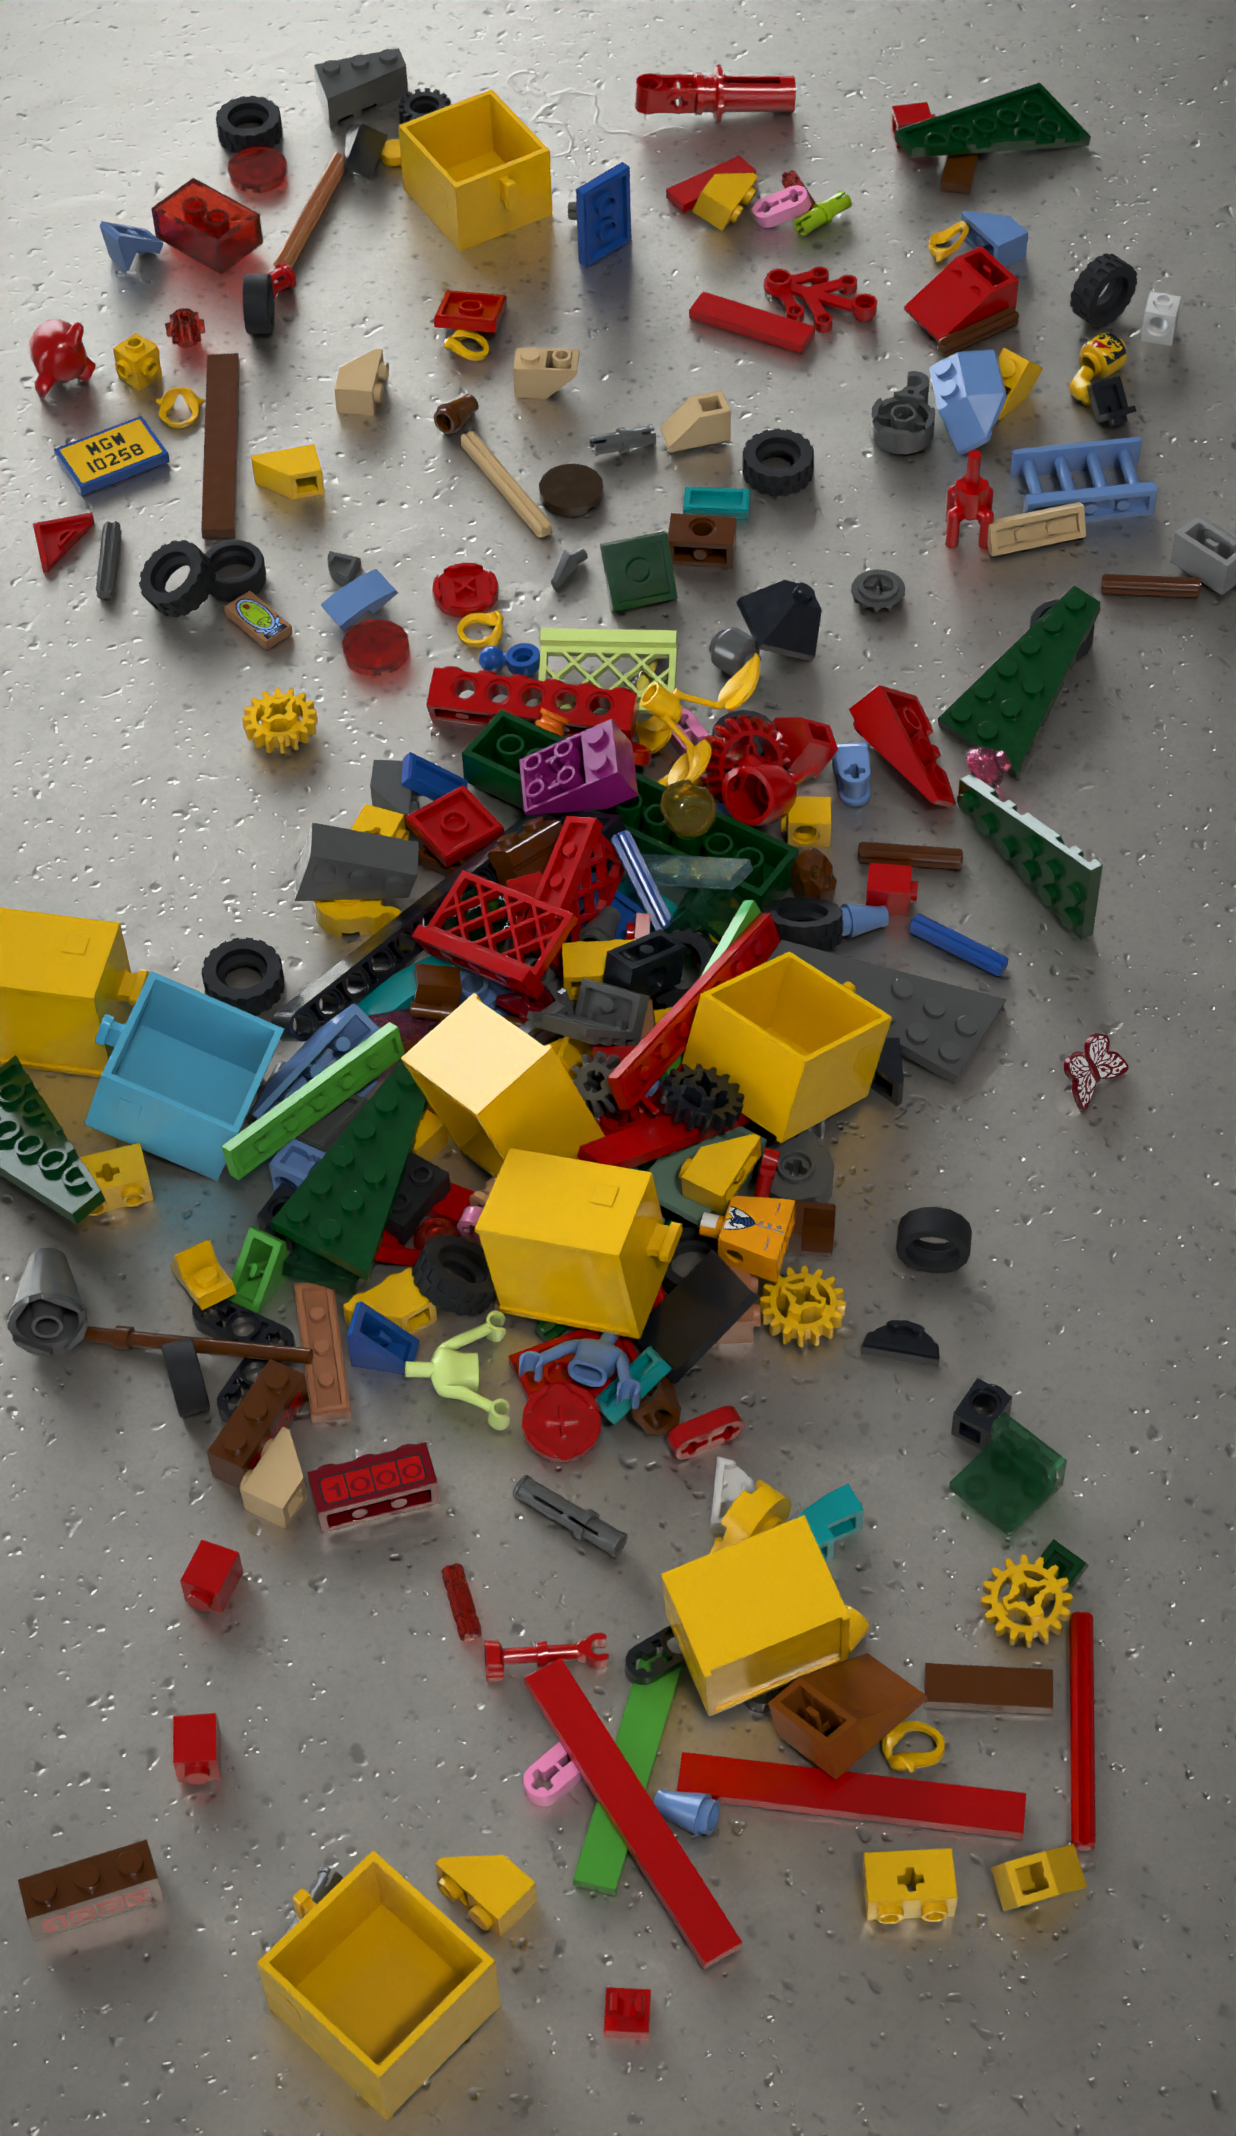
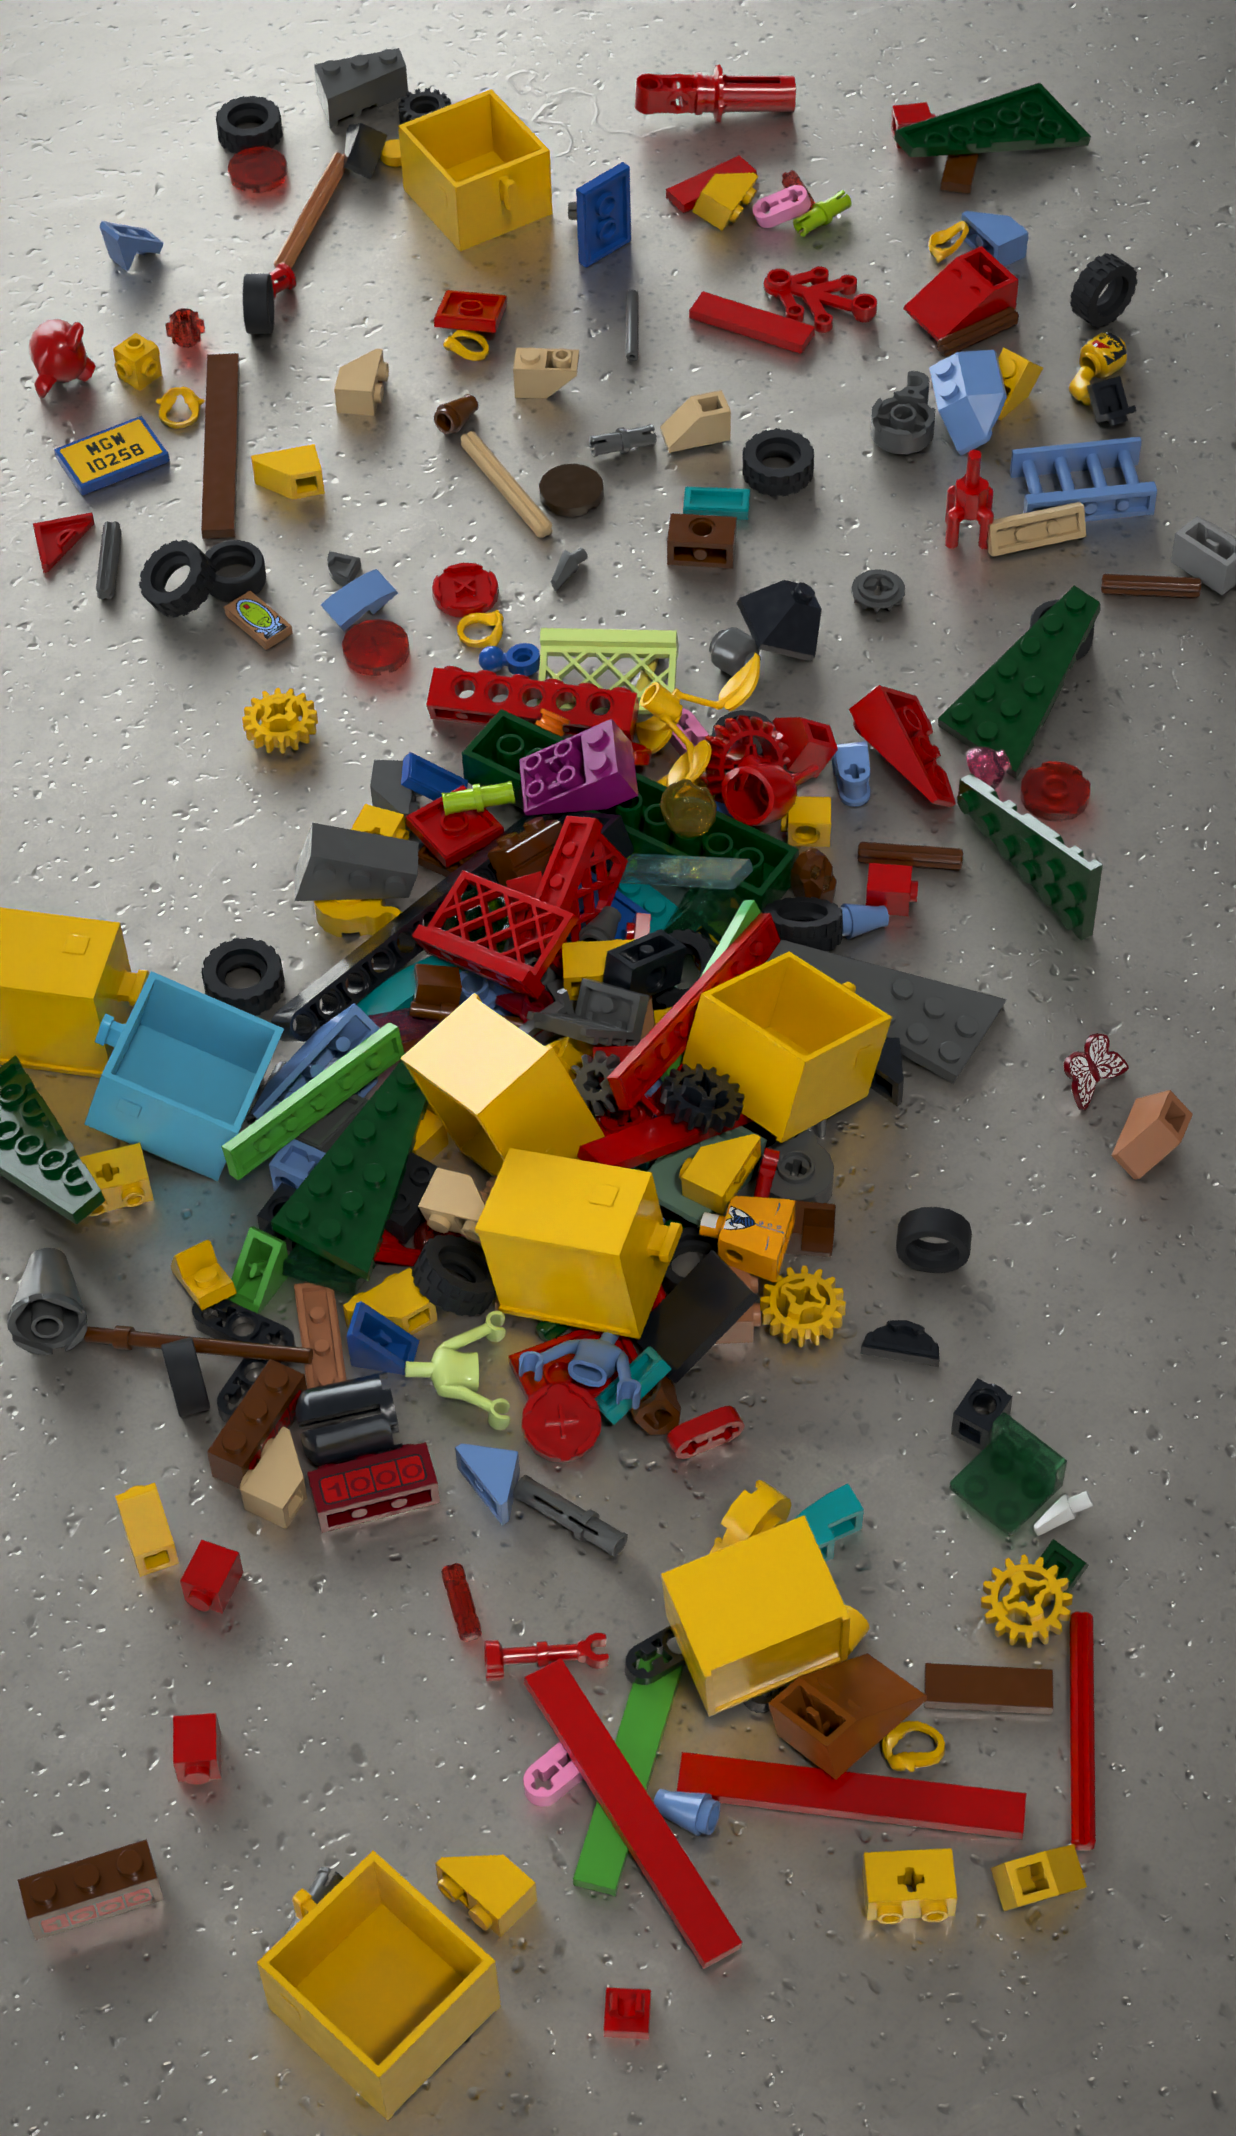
(147, 1529): none -> yellow slope
(207, 225): clear red brick -> none
(341, 1403): none -> black cylinder
(452, 1203): none -> tan slope
(478, 798): none -> lime pin
(492, 1475): none -> medium blue slope
(632, 325): none -> dark grey piece
(638, 571): dark green tile -> none
(641, 879): axle -> none
(729, 1484): white tile -> none
(958, 944): blue axle -> none
(1055, 791): none -> clear red tile
(1062, 1511): none -> white bar
(1151, 1132): none -> nougat slope
(1160, 318): white brick -> none

